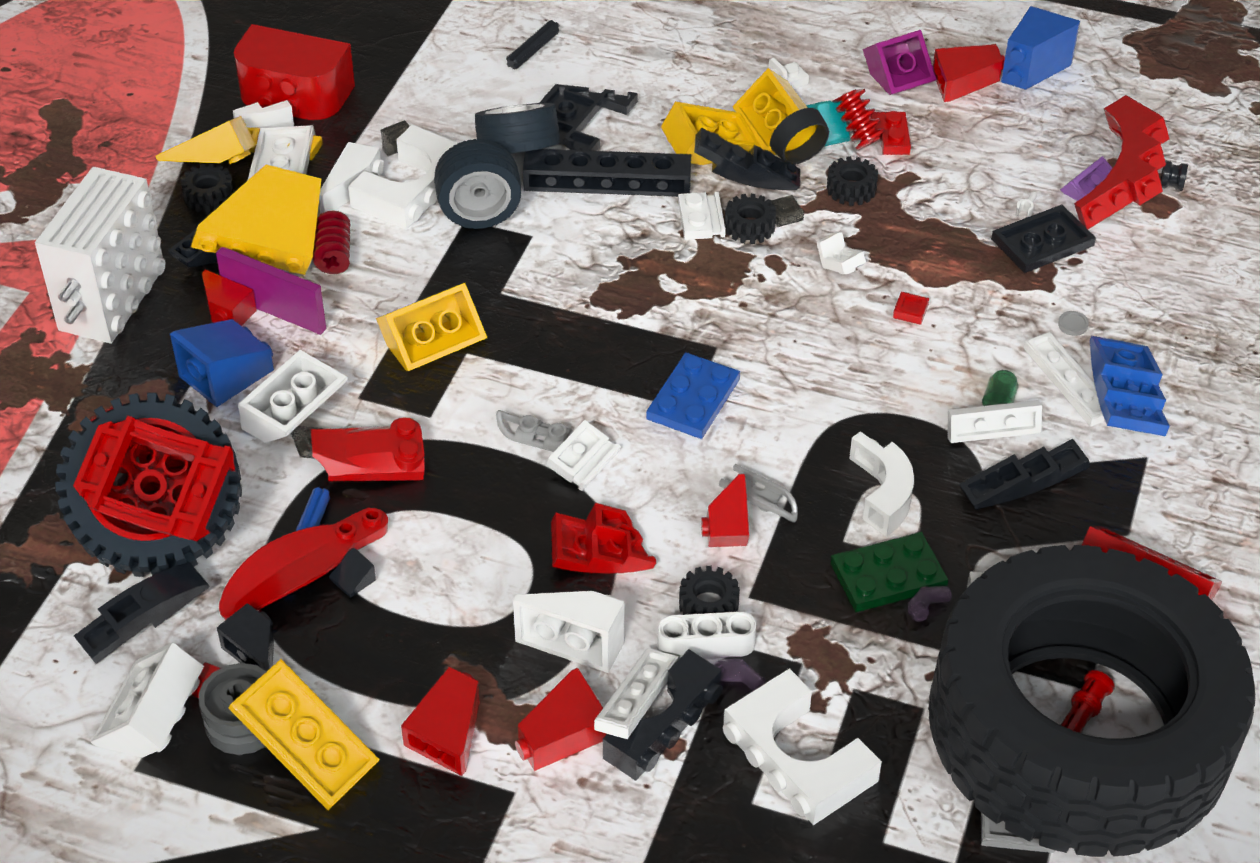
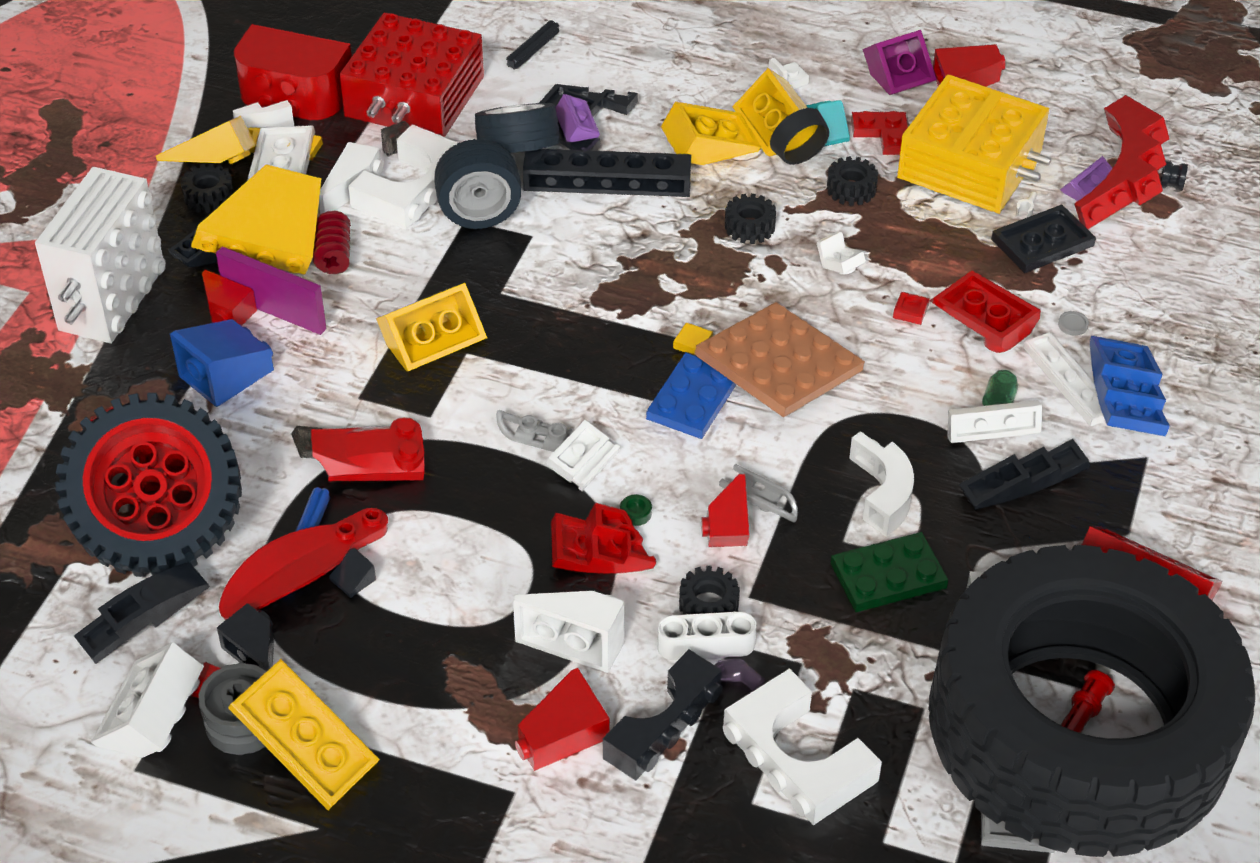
(197, 495): red wedge -> none
(288, 397): white slope -> none
(412, 74): none -> red piece
(445, 721): red slope -> none
(576, 119): none -> medium lavender slope
(635, 694): white tile -> none
(638, 509): none -> dark green tile
(690, 337): none -> yellow tile
(701, 215): white plate -> none
(752, 168): black slope -> none
(779, 359): none -> nougat plate
(787, 211): clear smoke plate -> none
(859, 118): red piece -> none
(919, 604): clear purple arm -> none
(974, 143): none -> yellow piece
(989, 311): none -> red slope
(1039, 48): blue slope -> none

